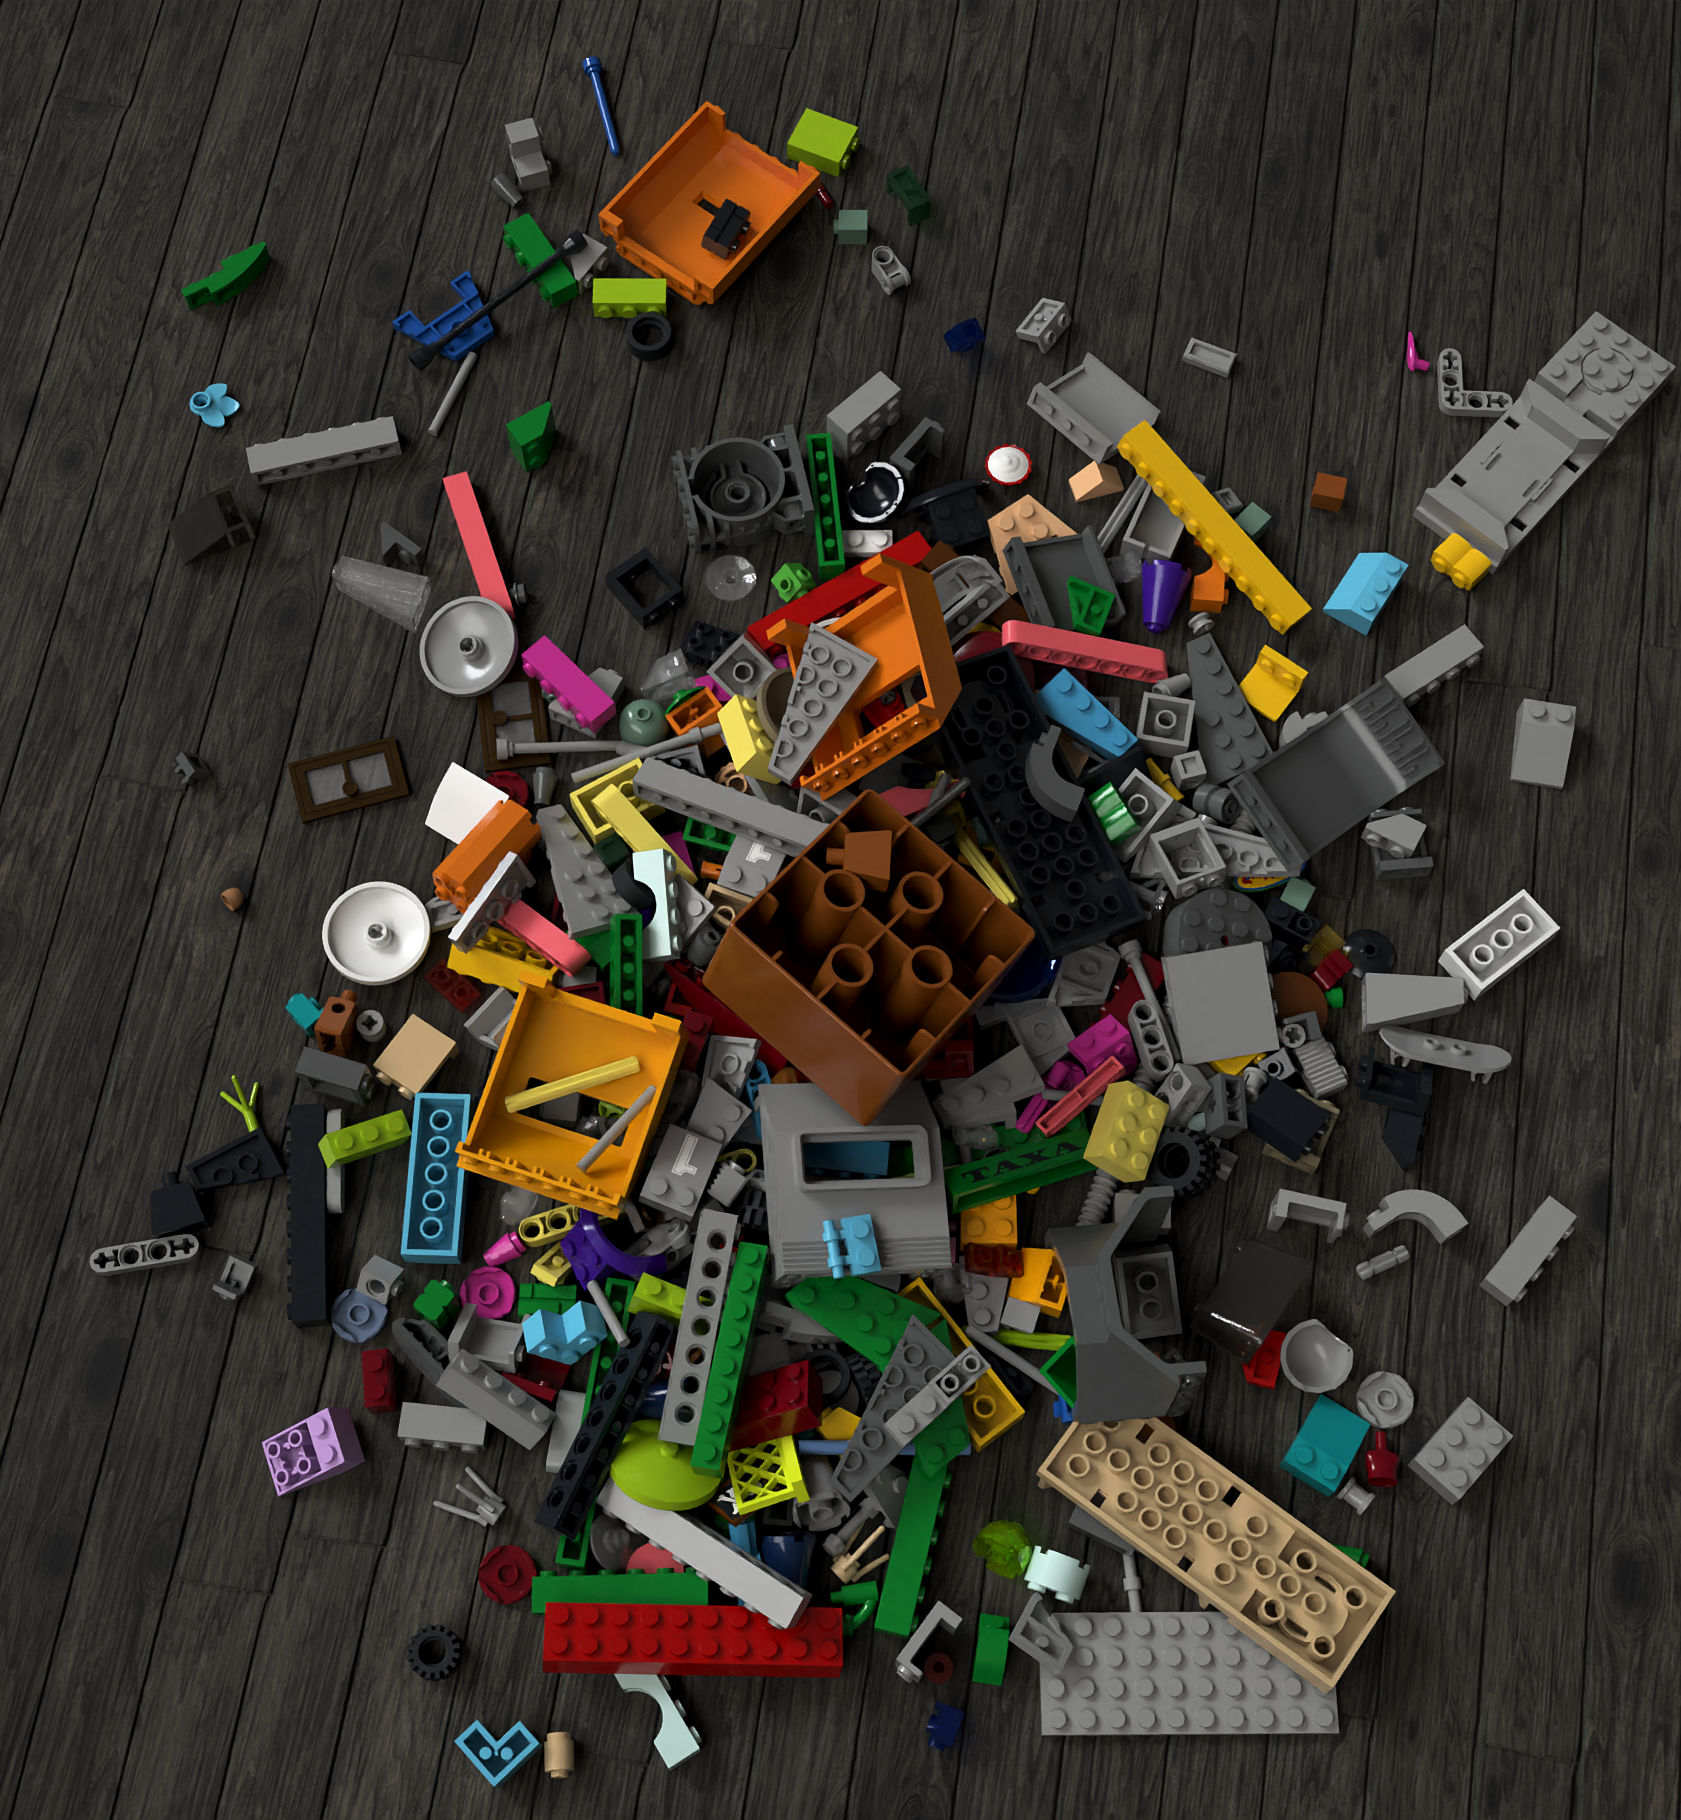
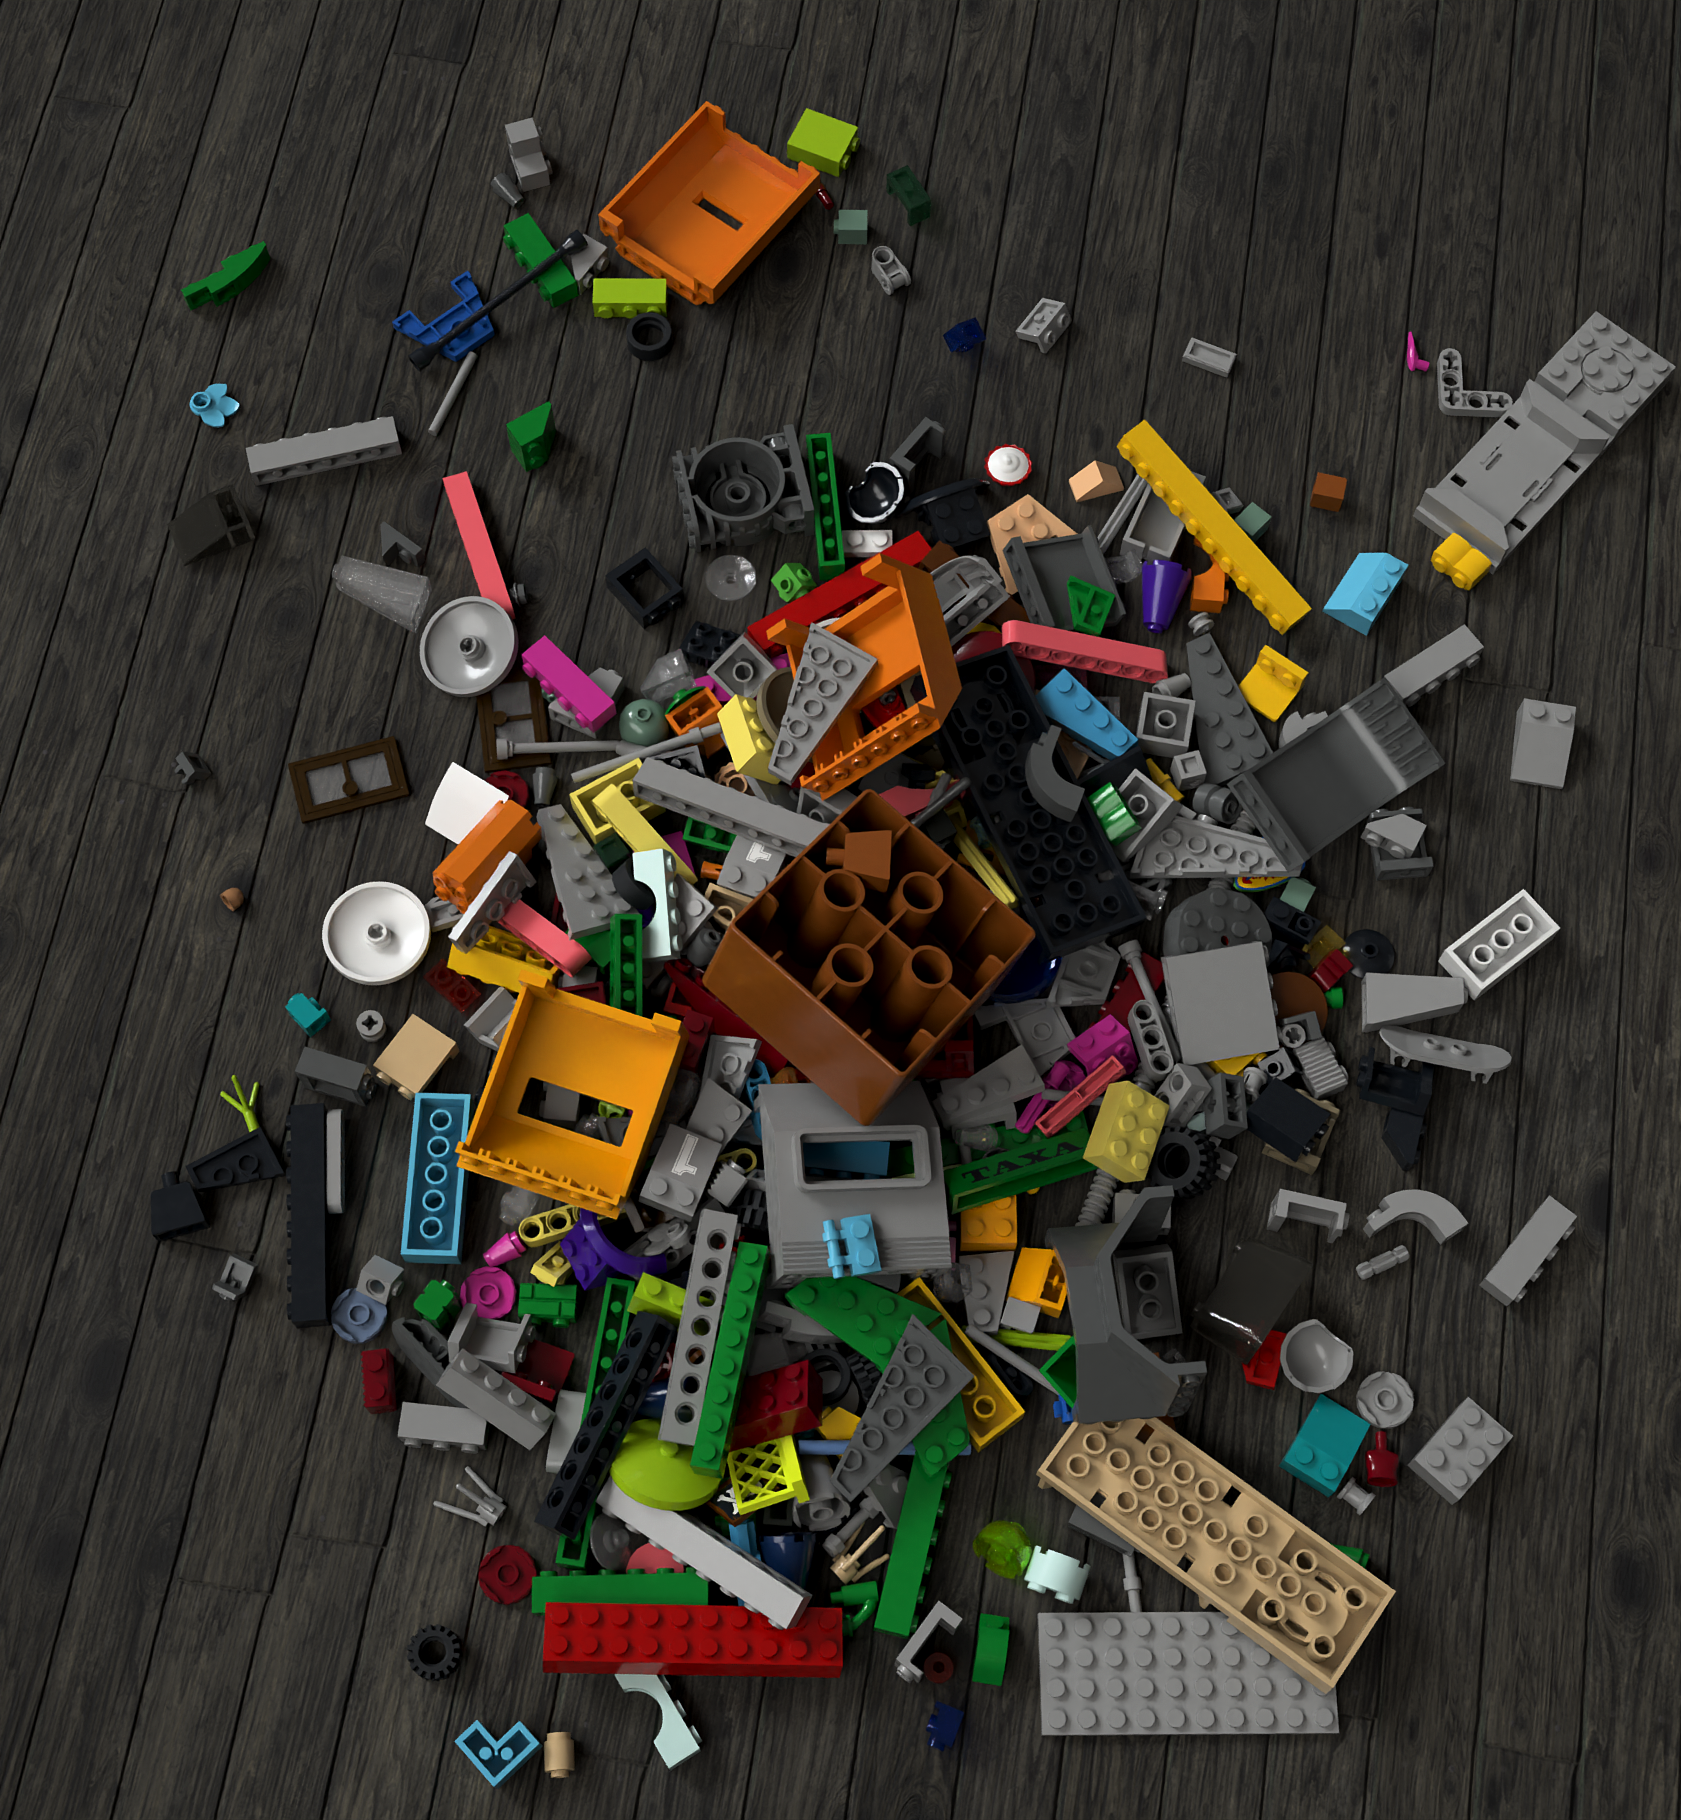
(145, 1251): light grey beam -> none
(313, 1450): lavender slope -> none
(337, 1024): dark orange torso -> none
(364, 1139): lime brick -> none
(566, 1335): medium azure brick -> none
(572, 1084): light yellow axle -> none
(593, 68): blue piece -> none
(608, 1313): light grey bar -> none
(616, 1129): light grey bar -> none
(726, 229): black brick -> none
(864, 415): light grey brick -> none
(937, 1396): light grey slope -> none
(995, 1262): clear red slope -> none
(1041, 1636): light grey wing -> none
(1092, 408): light grey panel -> none
(1181, 836): light grey window -> none

